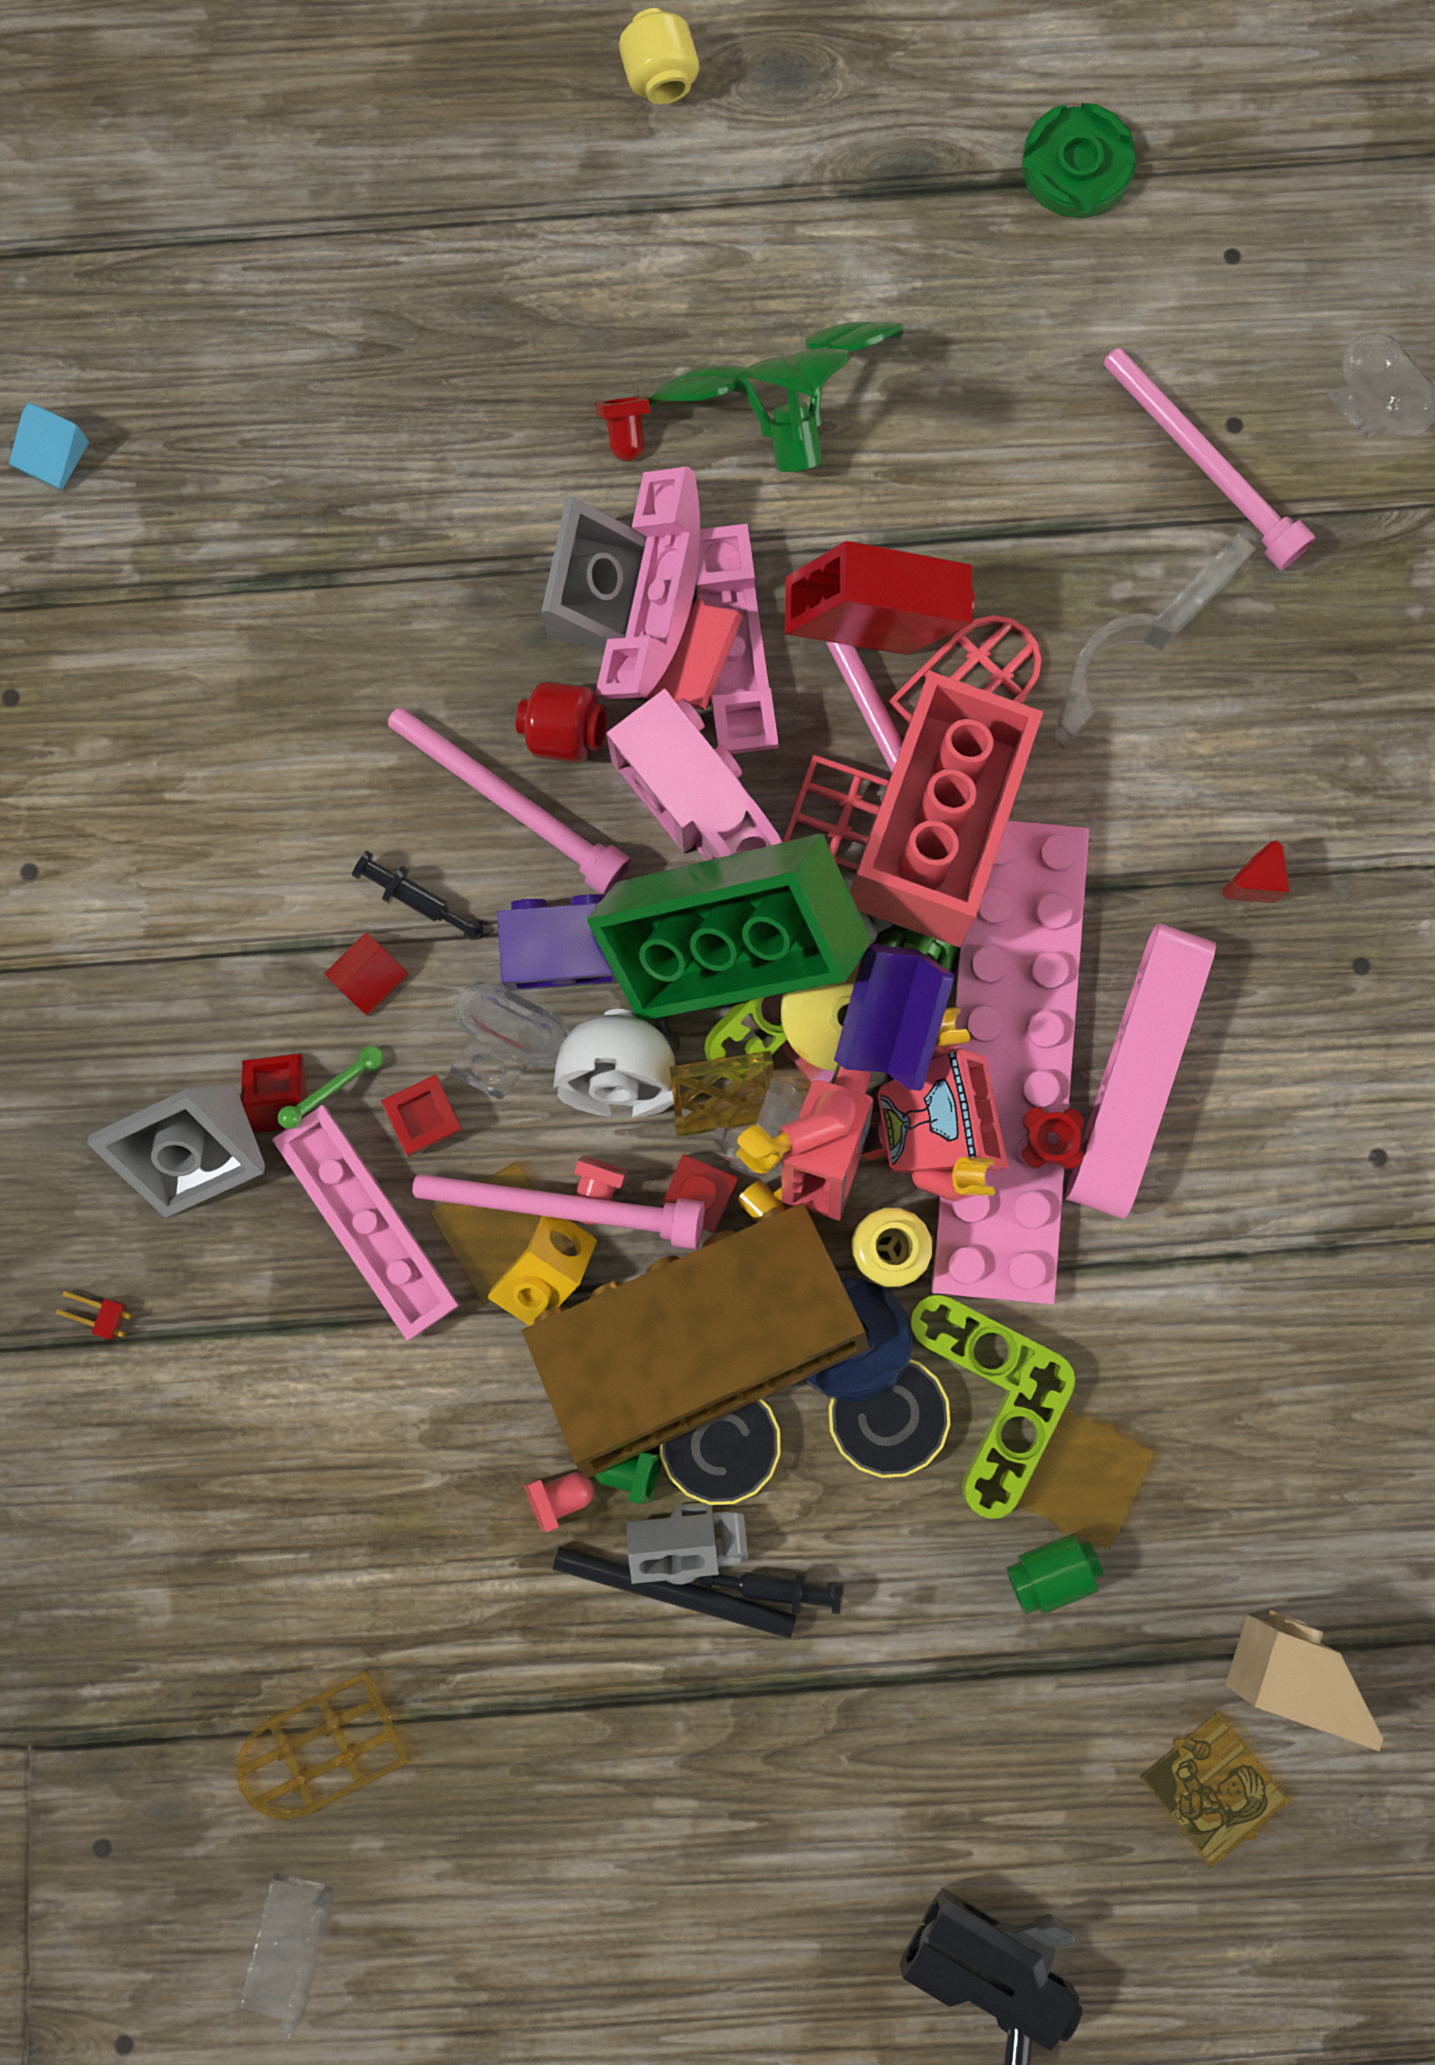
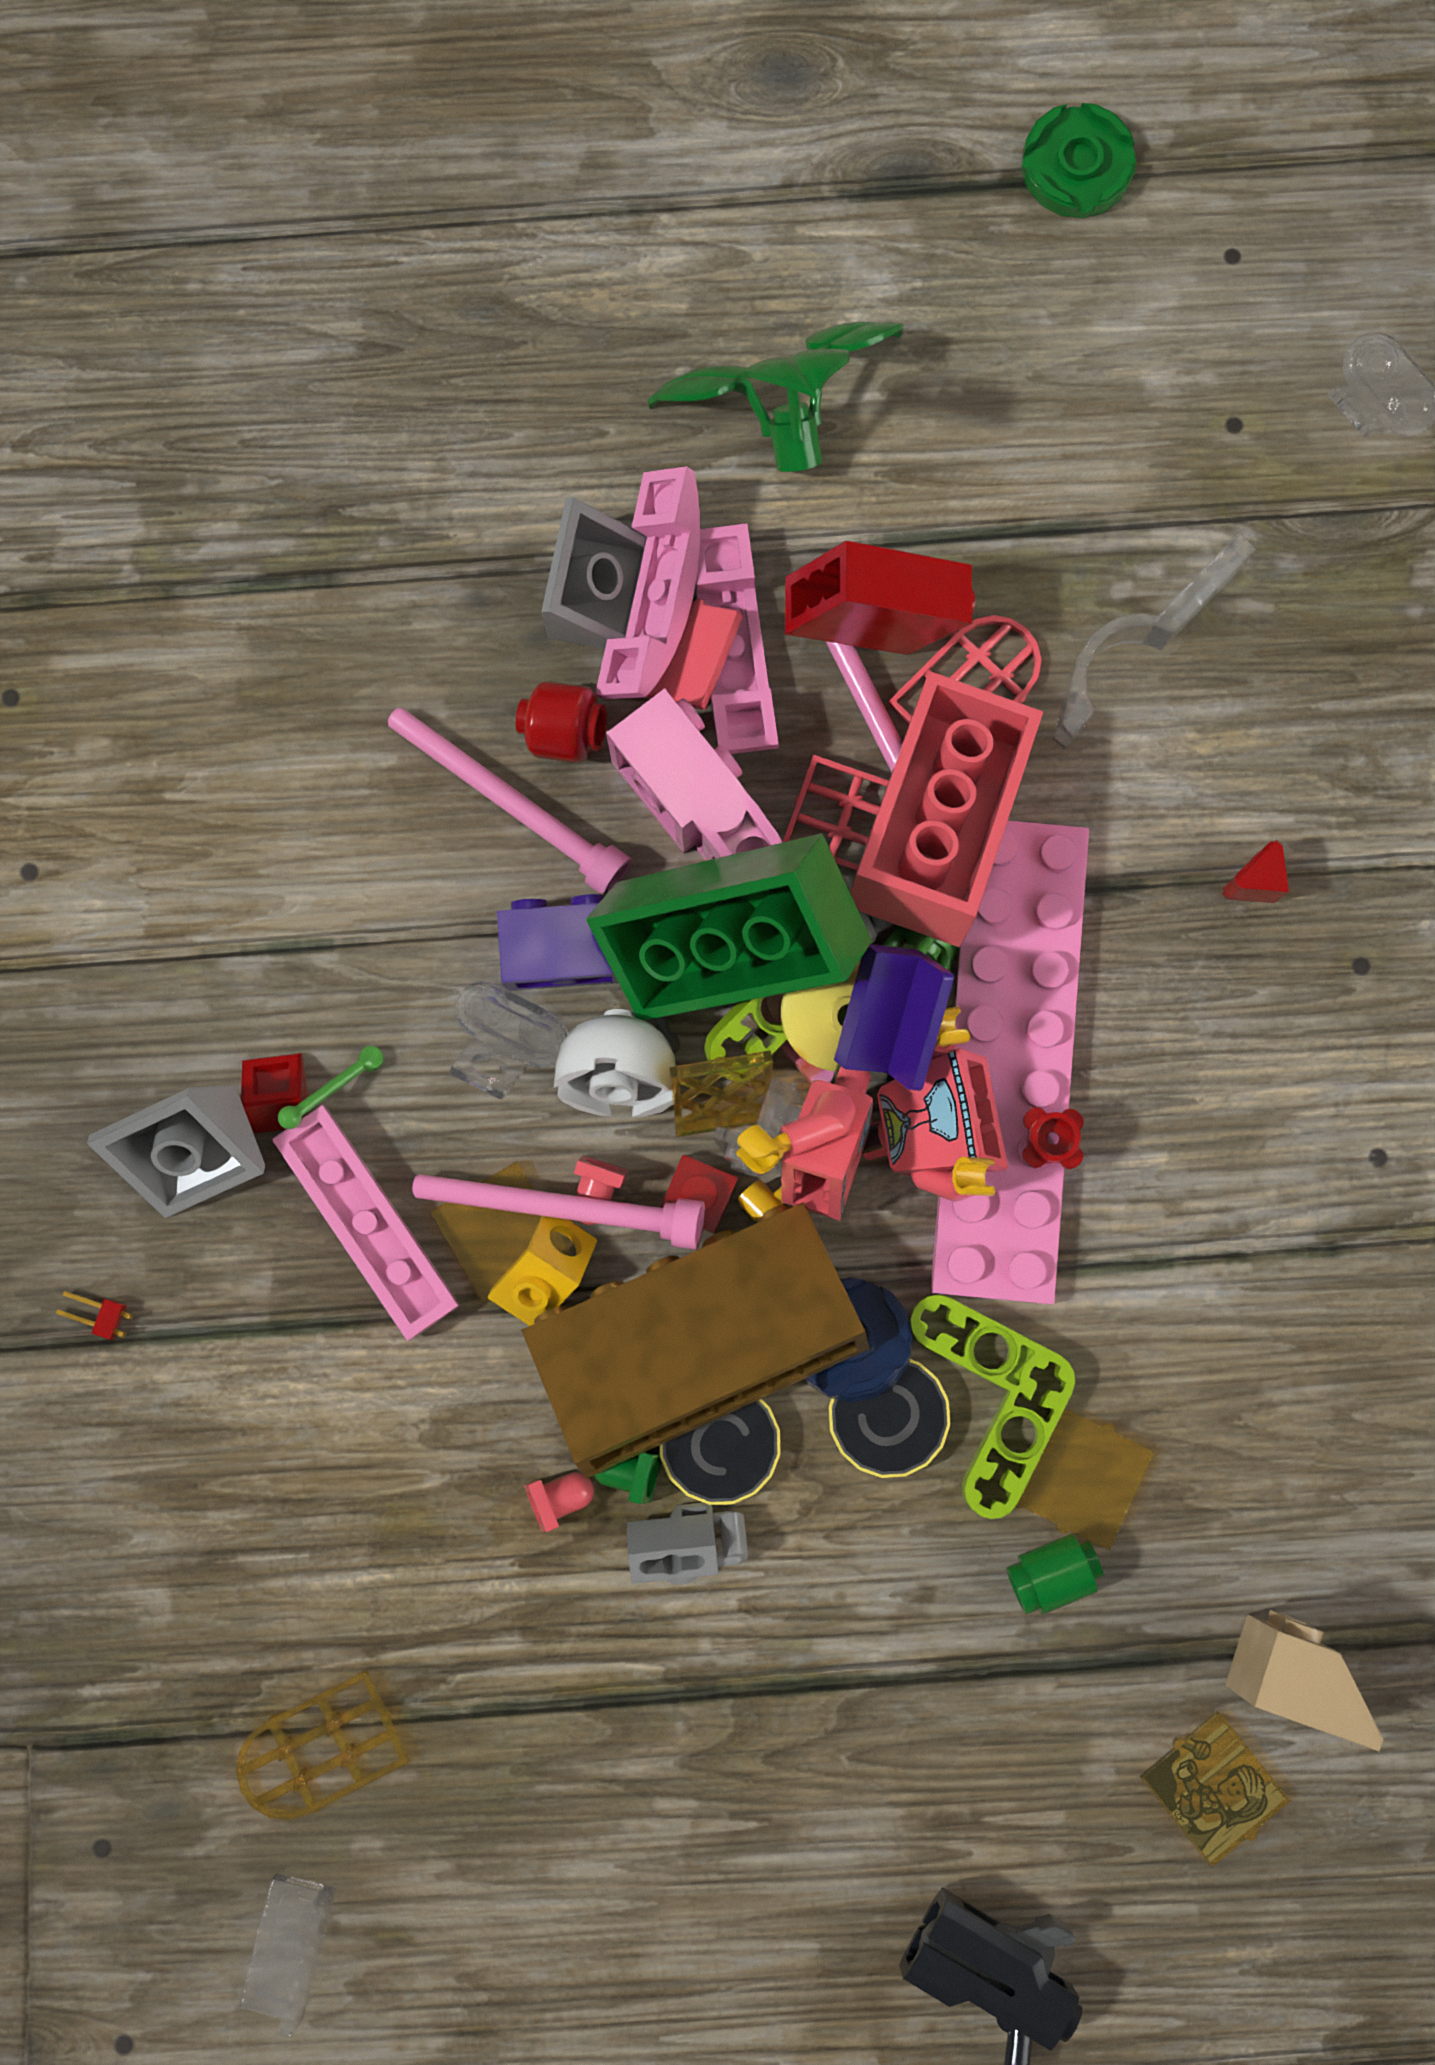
(47, 446): medium azure slope -> none
(366, 973): red slope -> none
(412, 895): black piece -> none
(421, 1115): red plate -> none
(624, 425): red piece -> none
(659, 56): light yellow head -> none
(681, 1595): black bar -> none
(782, 1589): black piece -> none
(903, 1228): light yellow head -> none
(1141, 1070): bright pink beam -> none
(1282, 537): bright pink piece -> none

